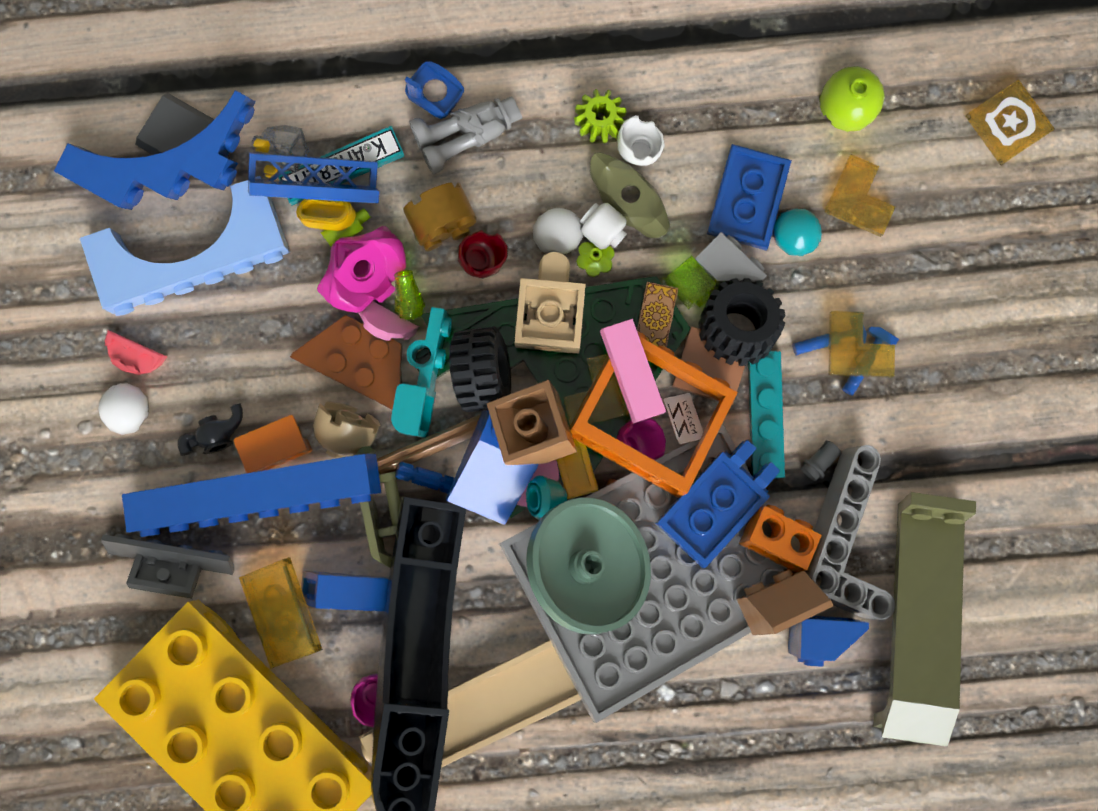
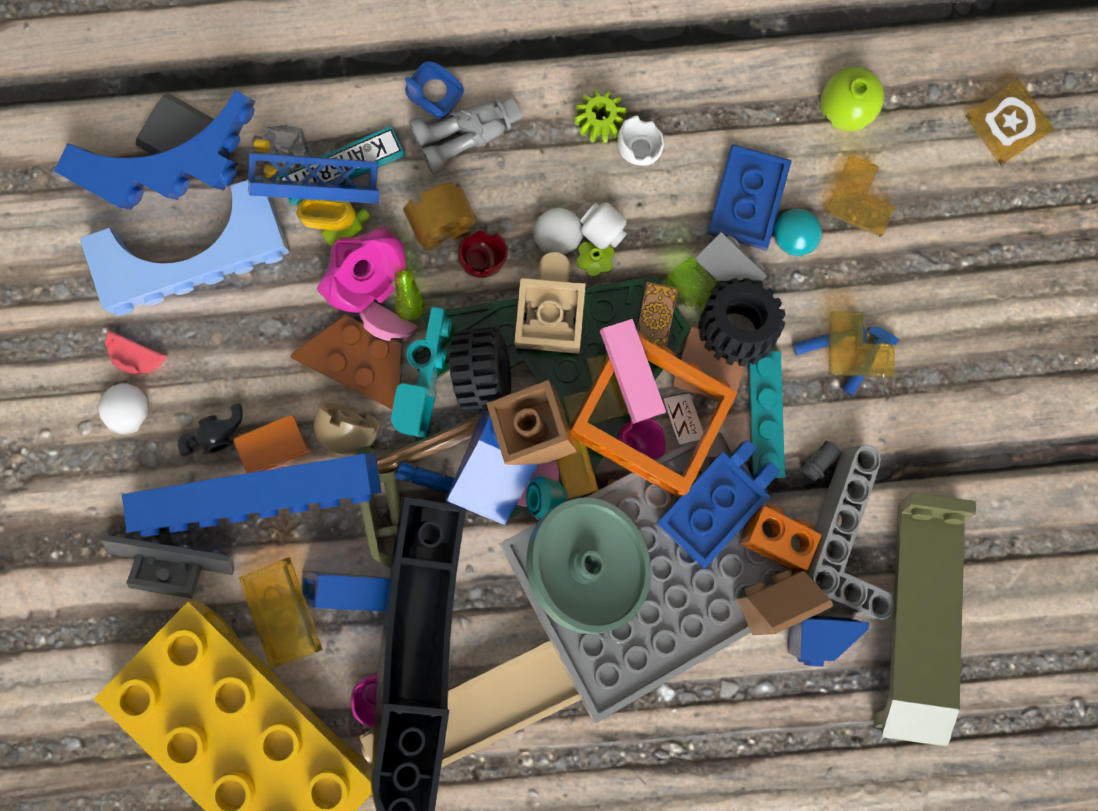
(645, 214): olive piece -> none

